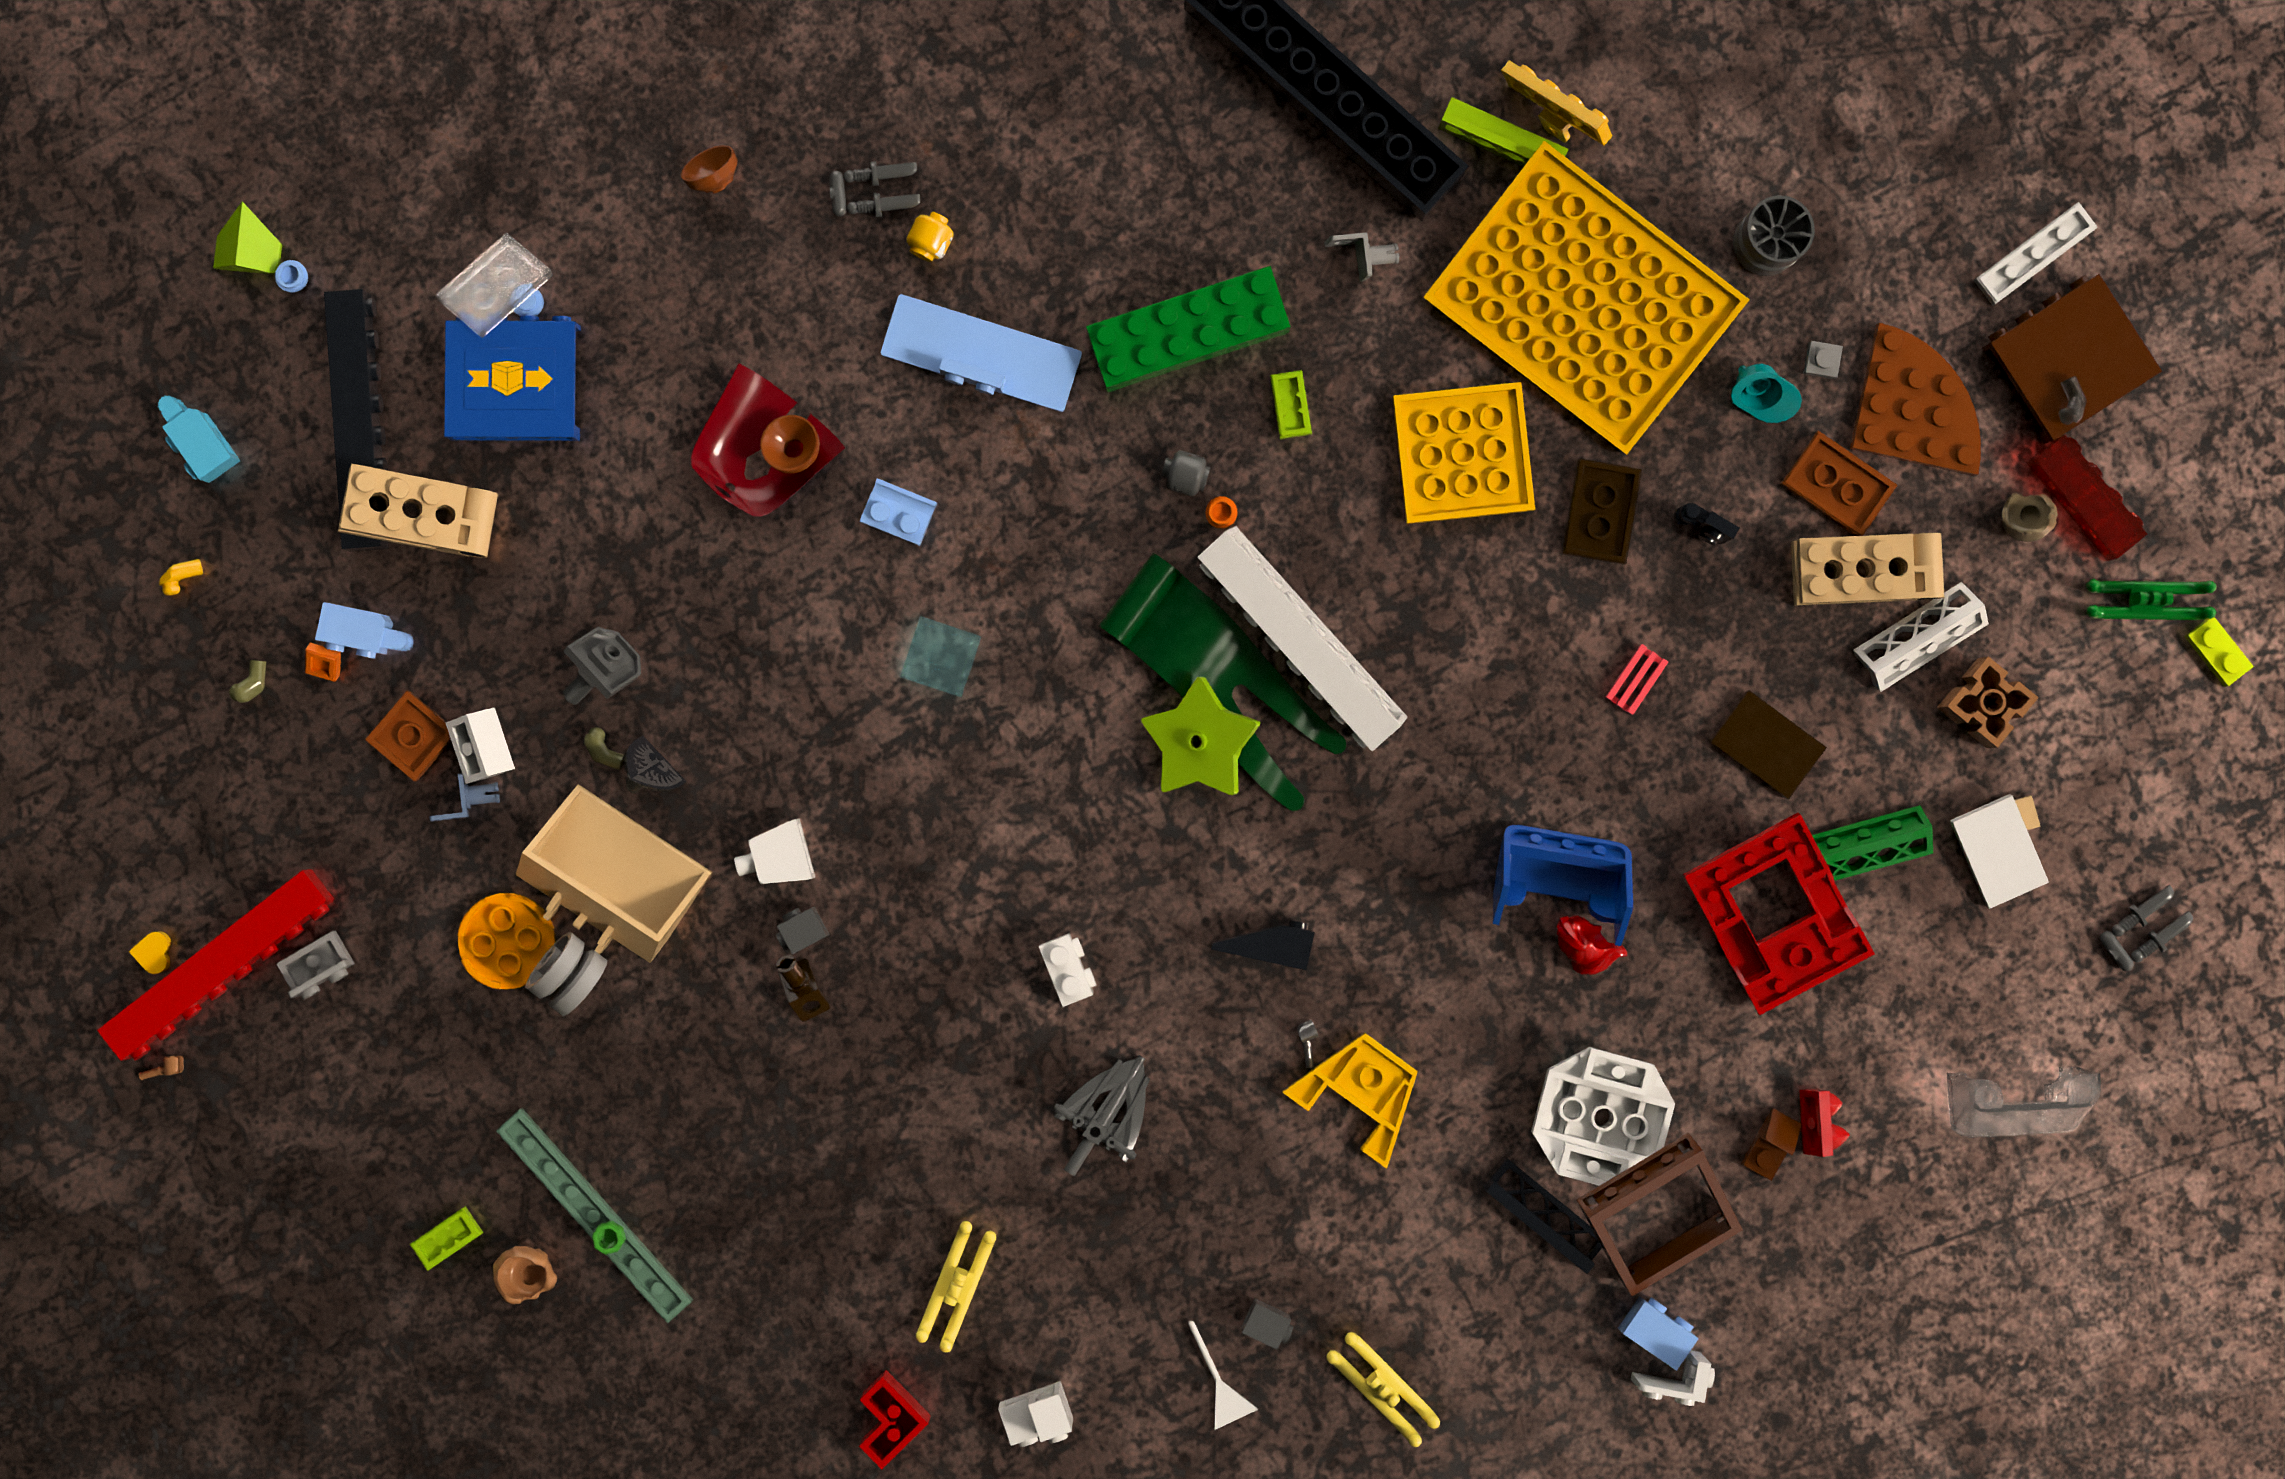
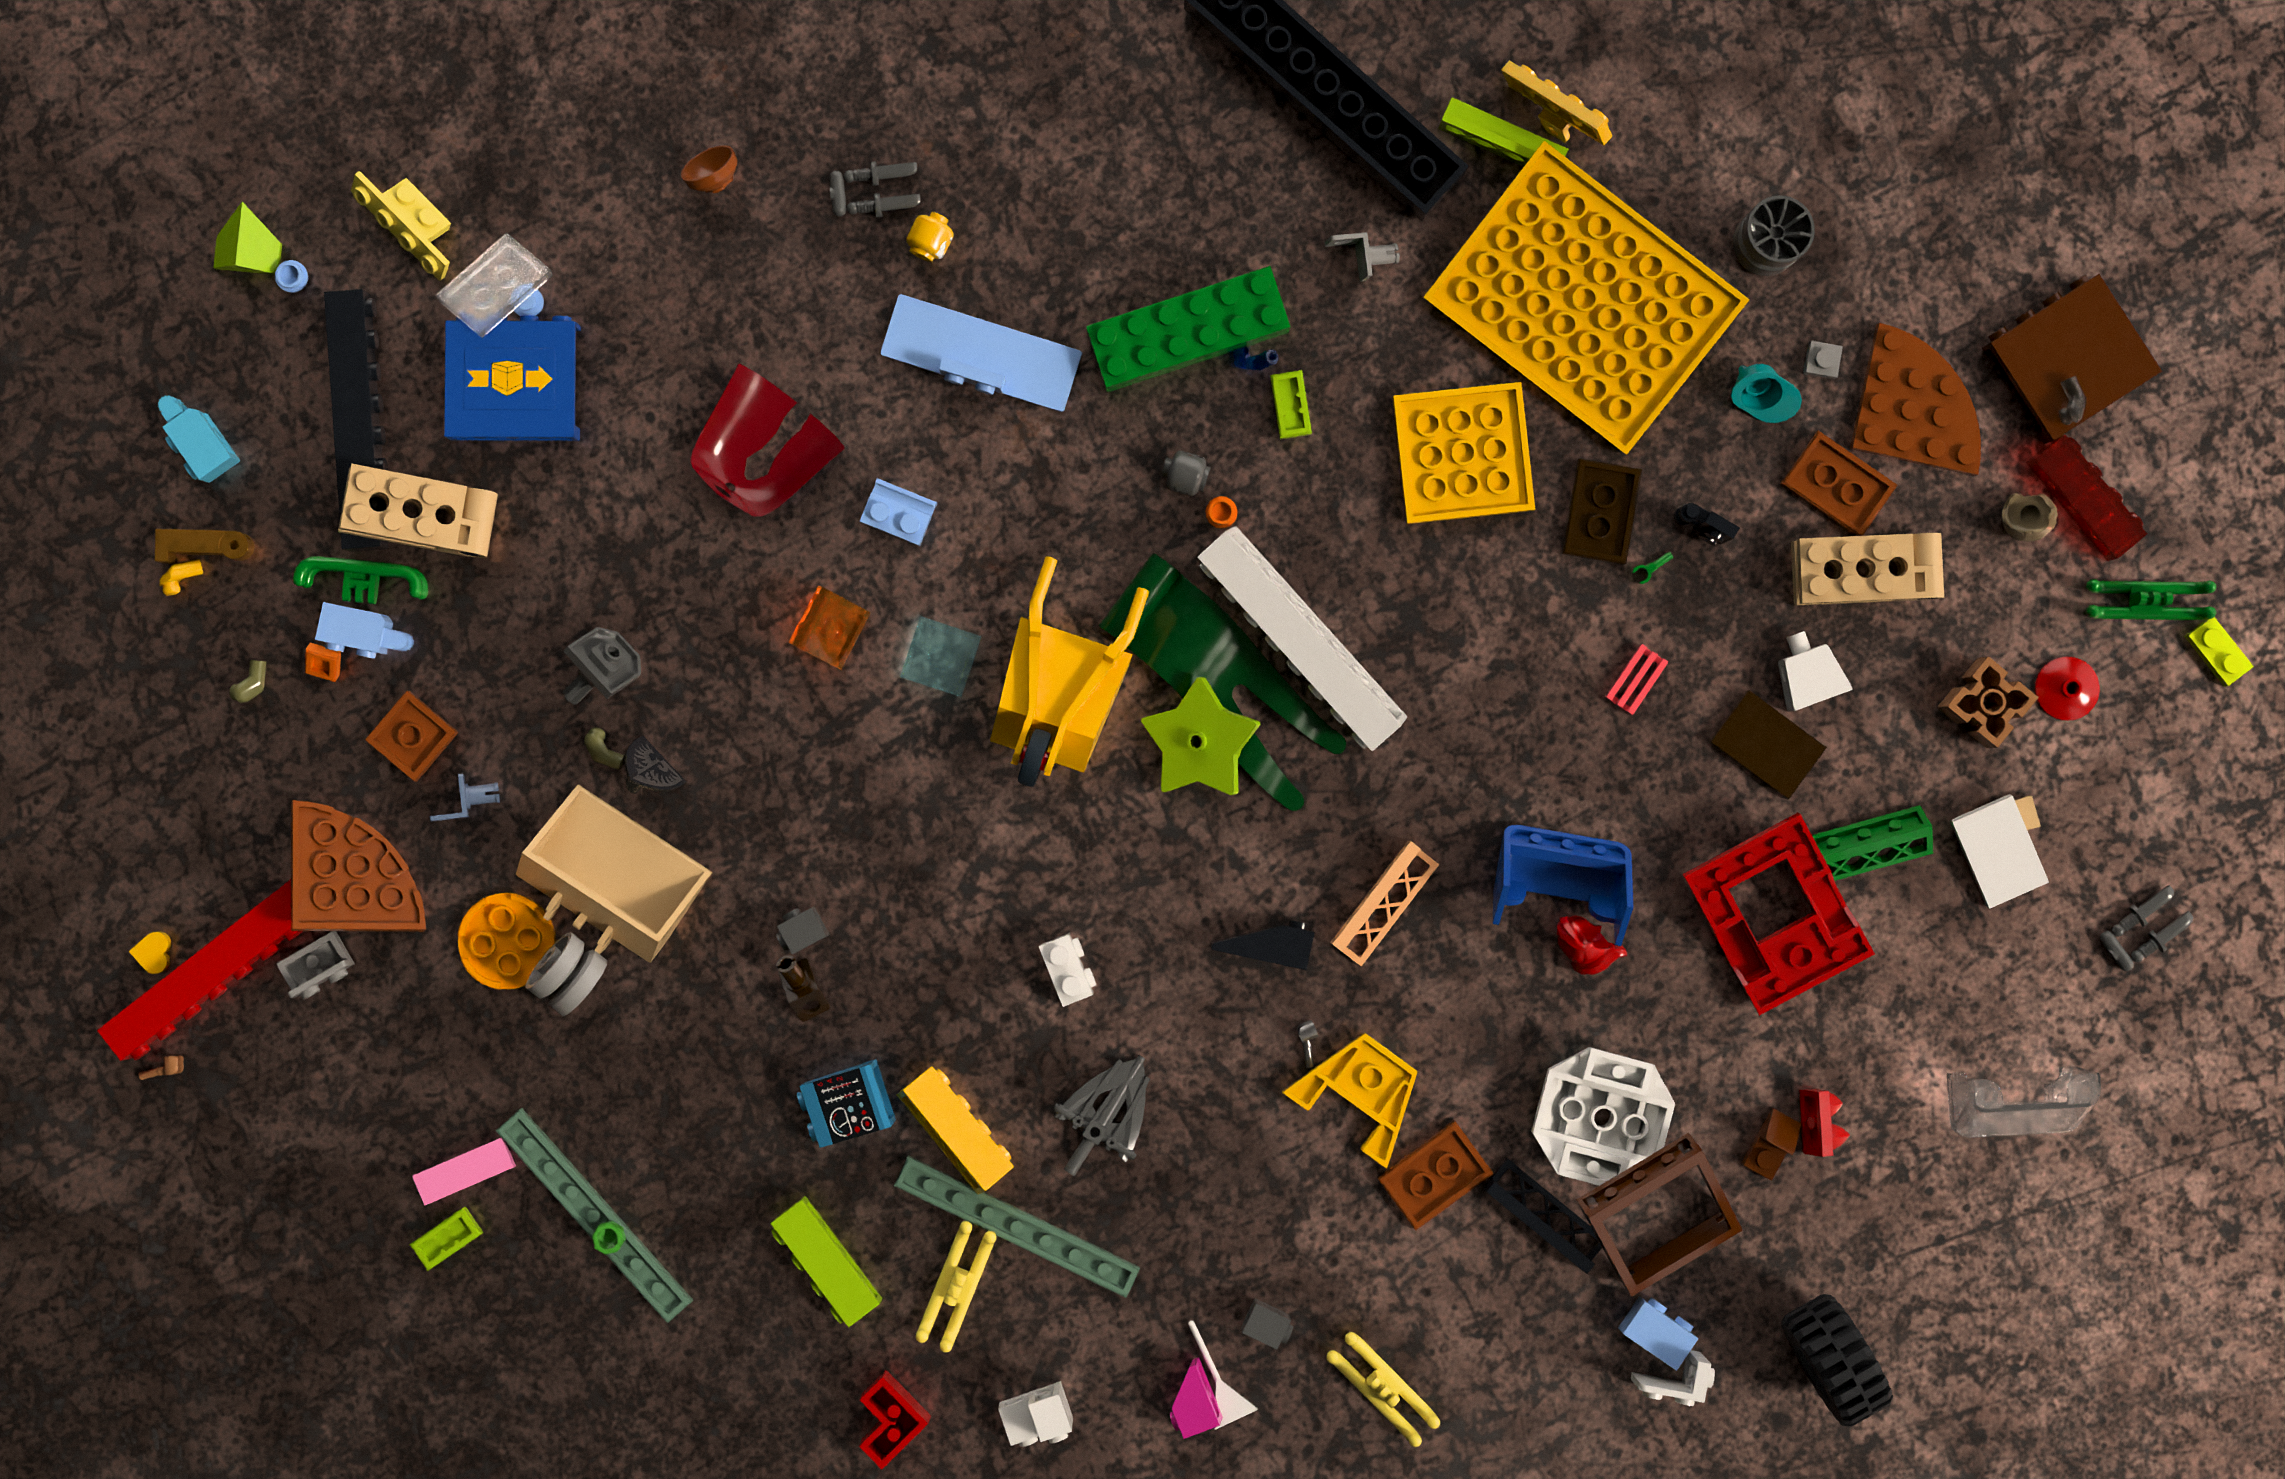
(201, 542): none -> pearl gold leg
(348, 875): none -> dark orange plate
(360, 576): none -> green piece
(408, 218): none -> light yellow bracket
(463, 1171): none -> bright pink tile
(481, 746): white brick -> none
(523, 1274): medium nougat hair -> none
(778, 855): white torso -> none
(782, 433): dark orange piece -> none
(826, 1261): none -> lime brick
(829, 627): none -> clear orange bracket
(846, 1104): none -> slope
(956, 1130): none -> yellow brick
(1017, 1226): none -> sand green tile
(1059, 688): none -> yellow piece
(1195, 1405): none -> dark pink slope
(1257, 362): none -> clear blue arm
(1376, 895): none -> light nougat fence
(1435, 1175): none -> dark orange tile
(1653, 566): none -> green hand
(1810, 674): none -> white torso
(1837, 1360): none -> black tyre
(1927, 640): white fence -> none
(2035, 253): white tile -> none
(2052, 692): none -> red dish

